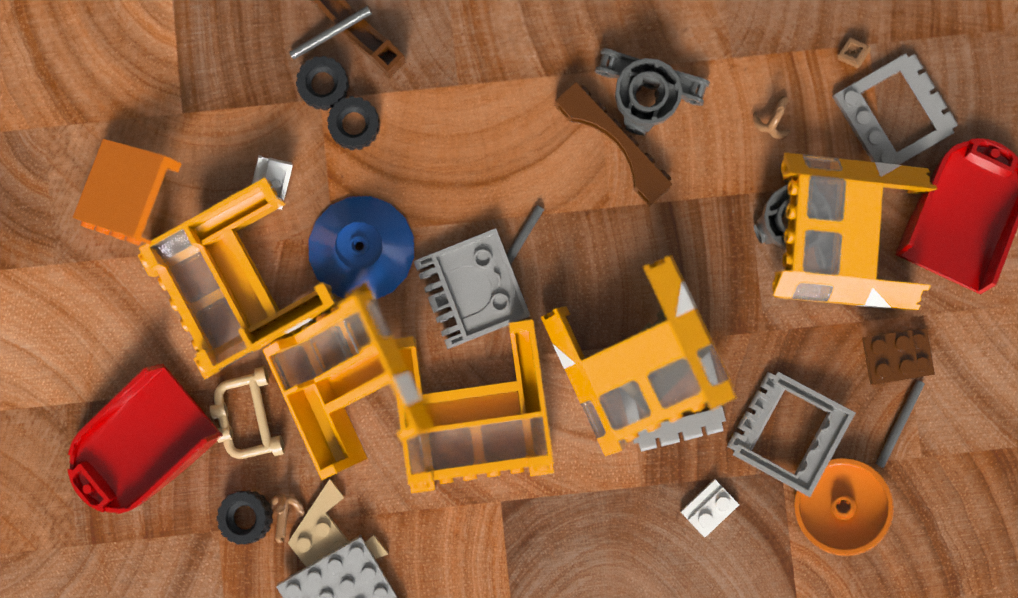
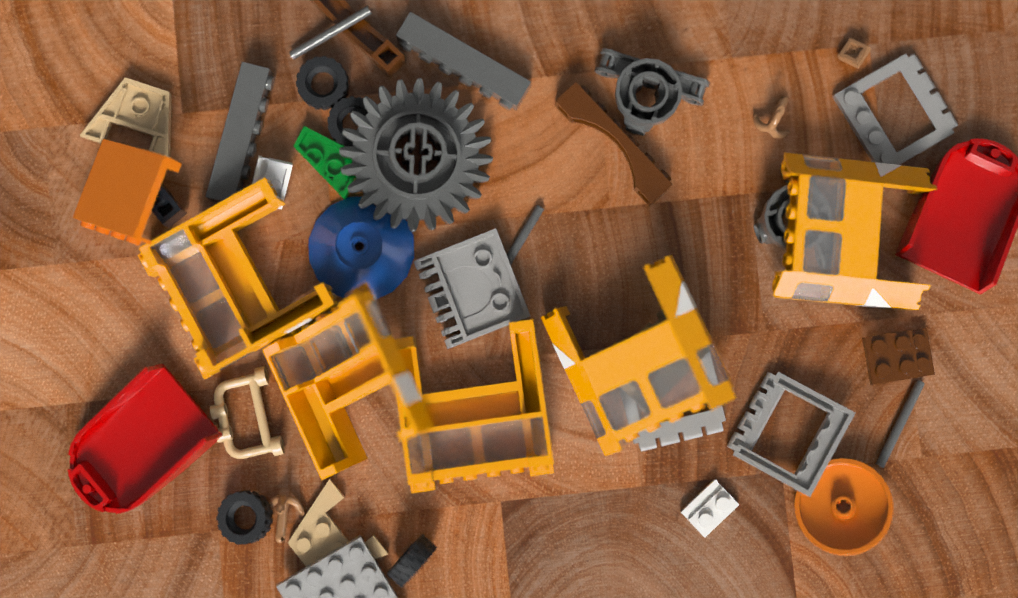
(136, 108): none -> tan wing
(167, 208): none -> black brick
(240, 132): none -> dark grey brick
(325, 159): none -> green wing
(402, 192): none -> dark grey gear
(412, 560): none -> black tyre
(463, 61): none -> dark grey brick

